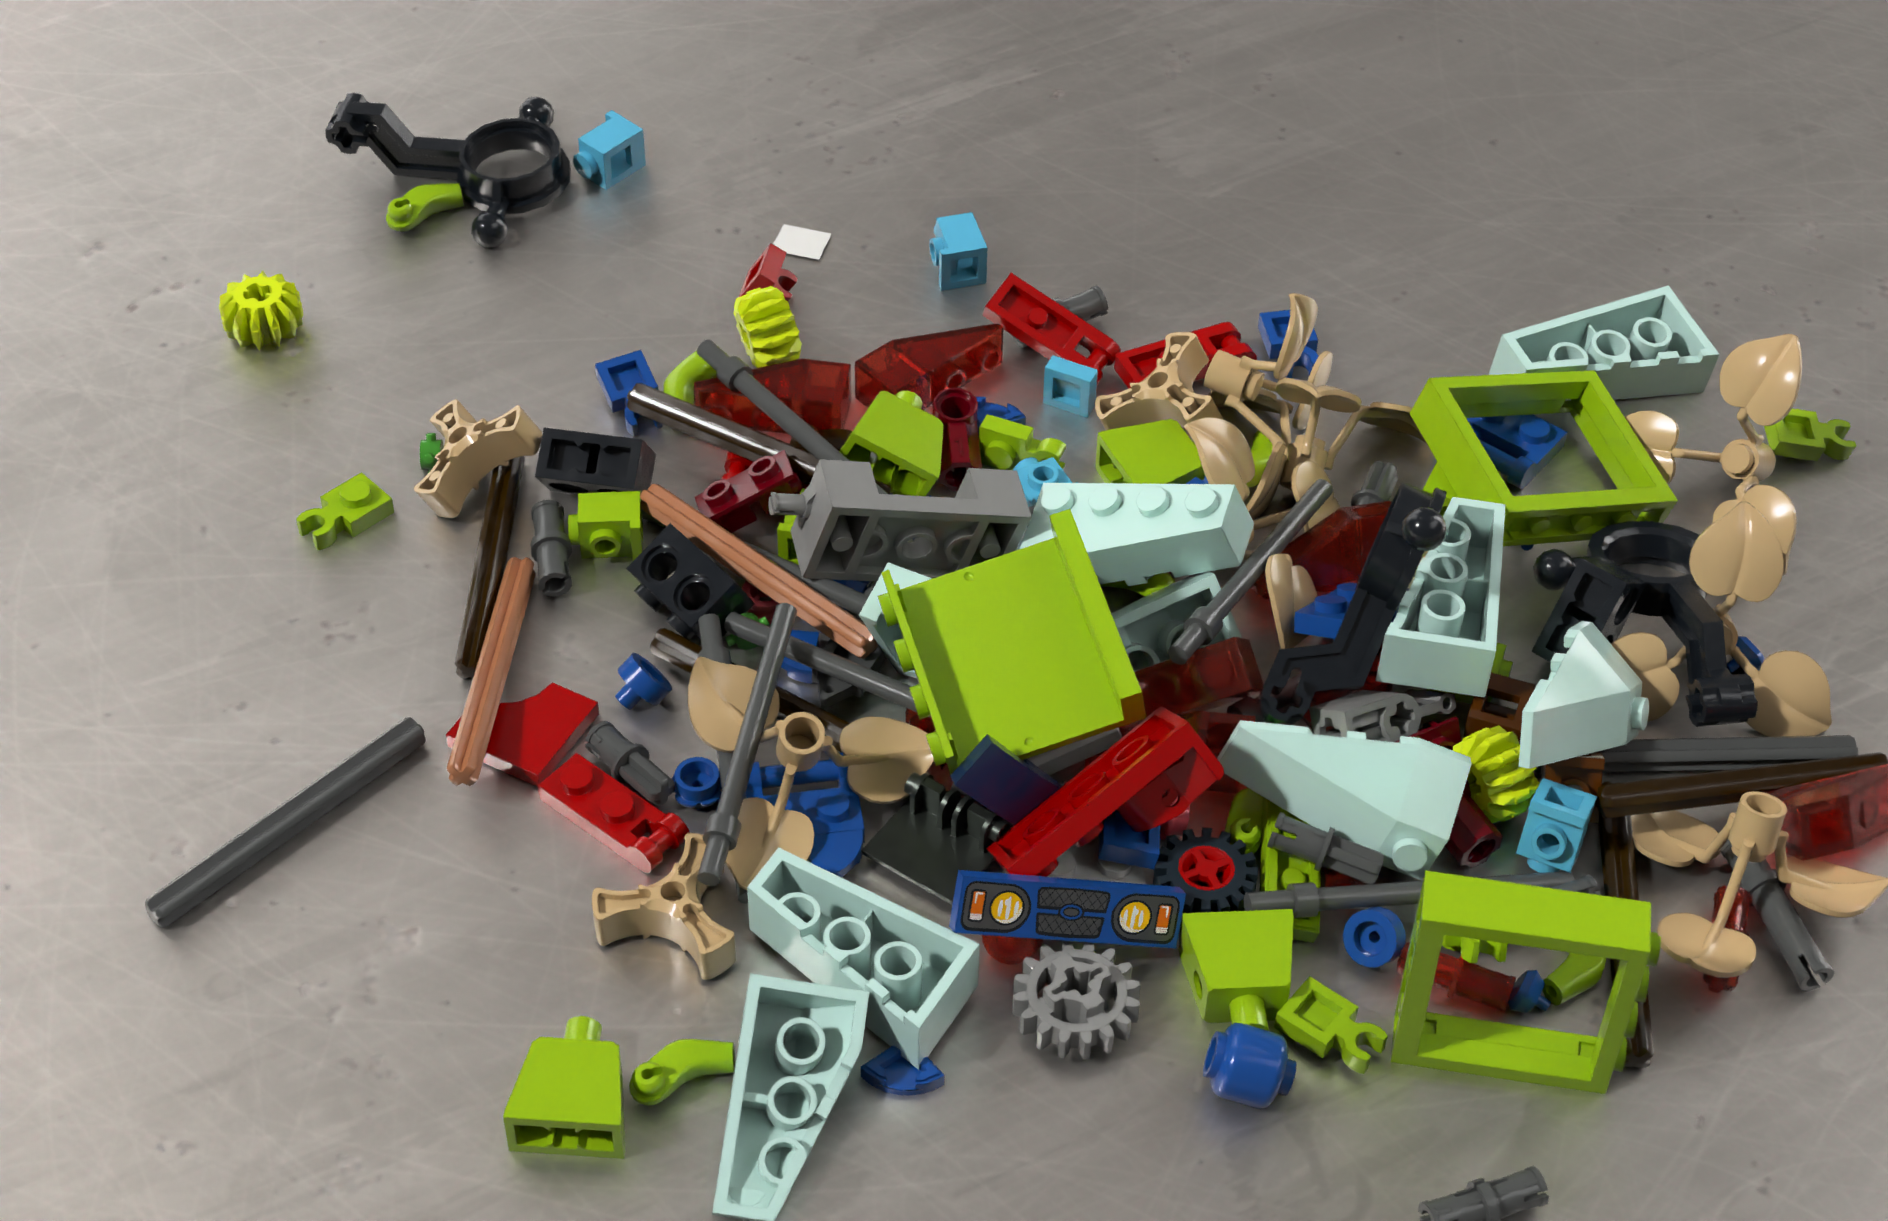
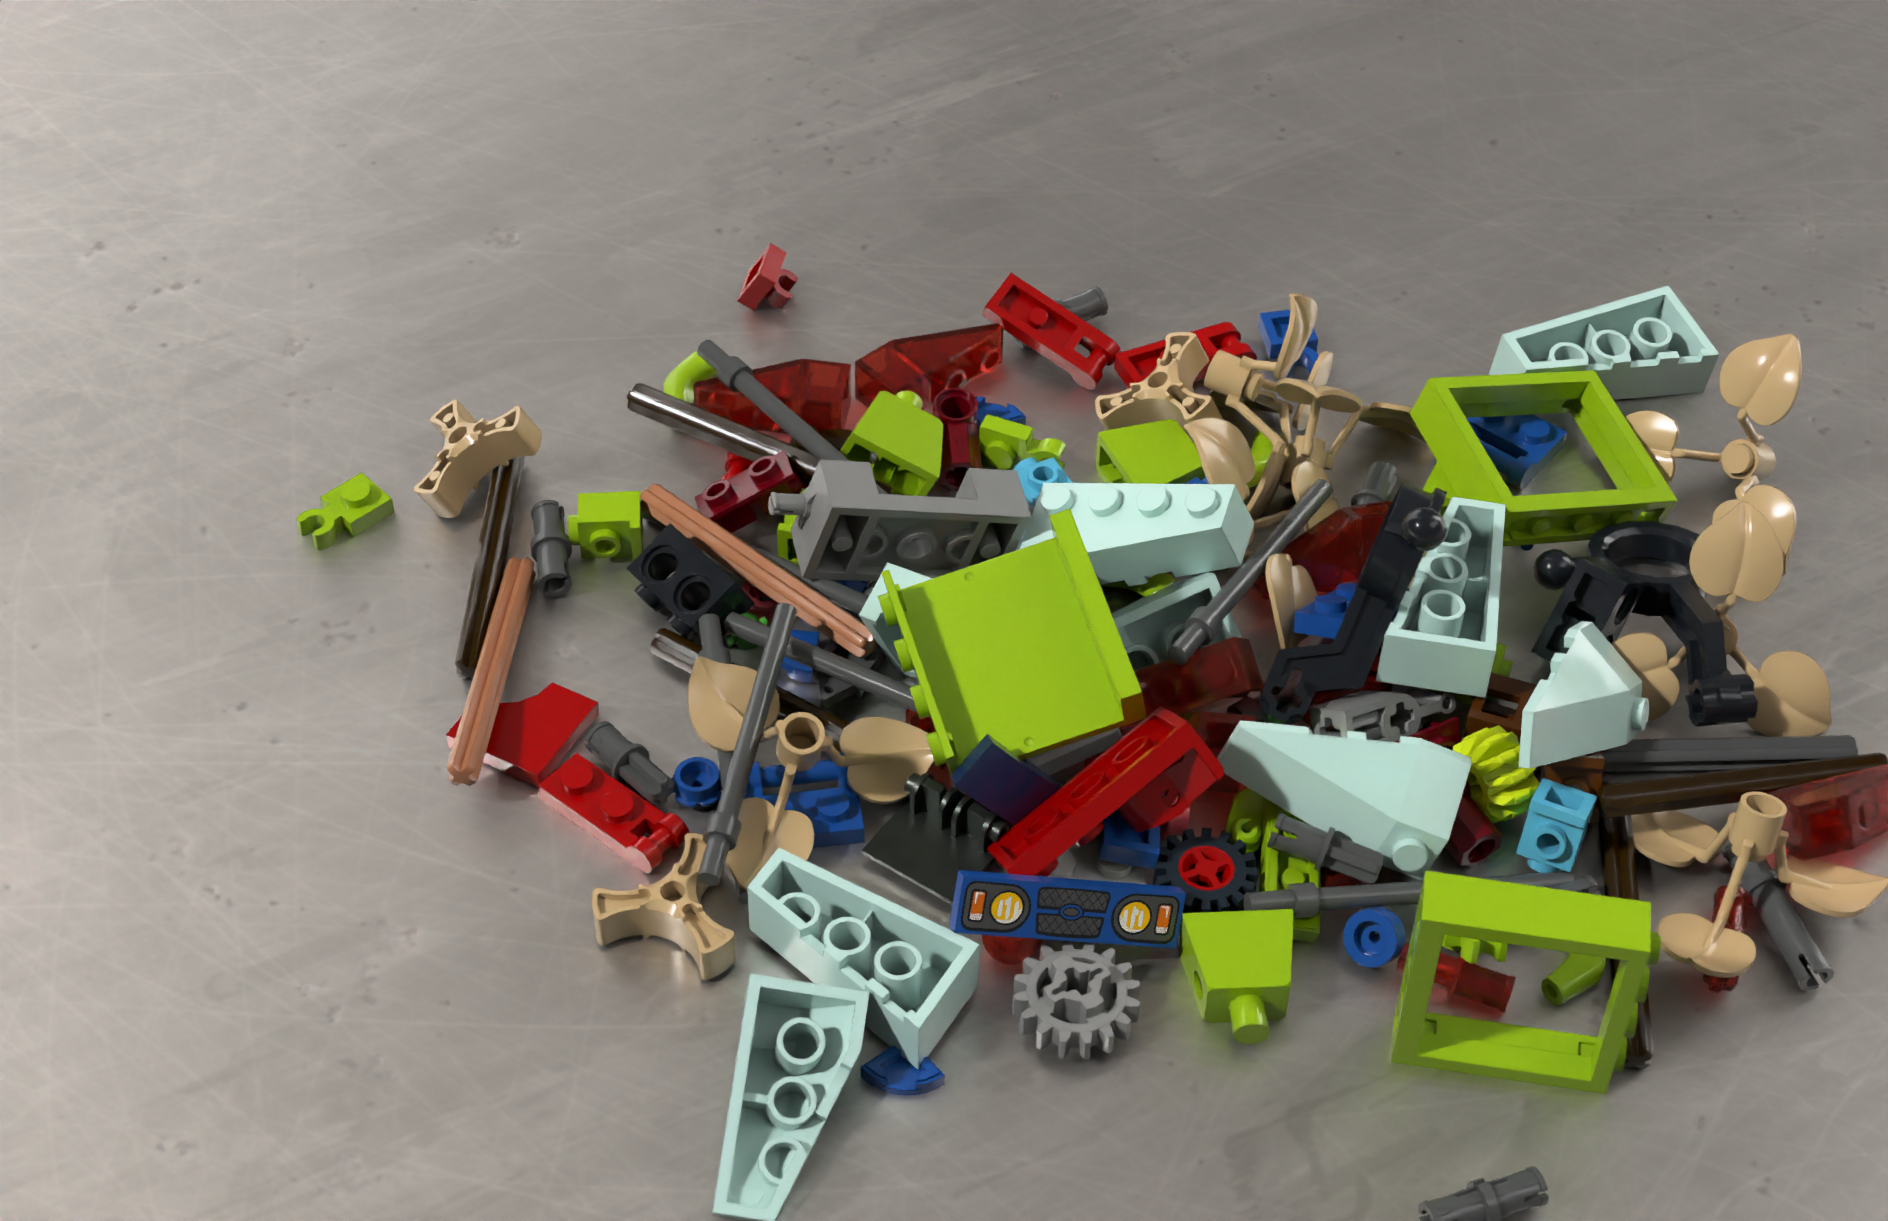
(261, 310): neon yellow gear -> none
(284, 823): dark grey axle -> none
(421, 203): lime arm -> none
(428, 450): bright green piece -> none
(458, 159): black piece -> none
(569, 1096): lime torso -> none
(593, 462): black brick -> none
(610, 151): medium azure brick -> none
(619, 377): blue plate -> none
(642, 682): blue tile -> none
(678, 1064): lime arm -> none
(767, 327): neon yellow gear -> none
(802, 241): white sticker -> none
(837, 851): blue tile -> none
(959, 252): medium azure brick -> none
(1070, 386): medium azure plate -> none
(1249, 1065): blue head -> none
(1326, 1021): lime plate -> none
(1527, 993): blue rock -> none
(1750, 652): blue rock -> none
(1806, 438): lime plate -> none

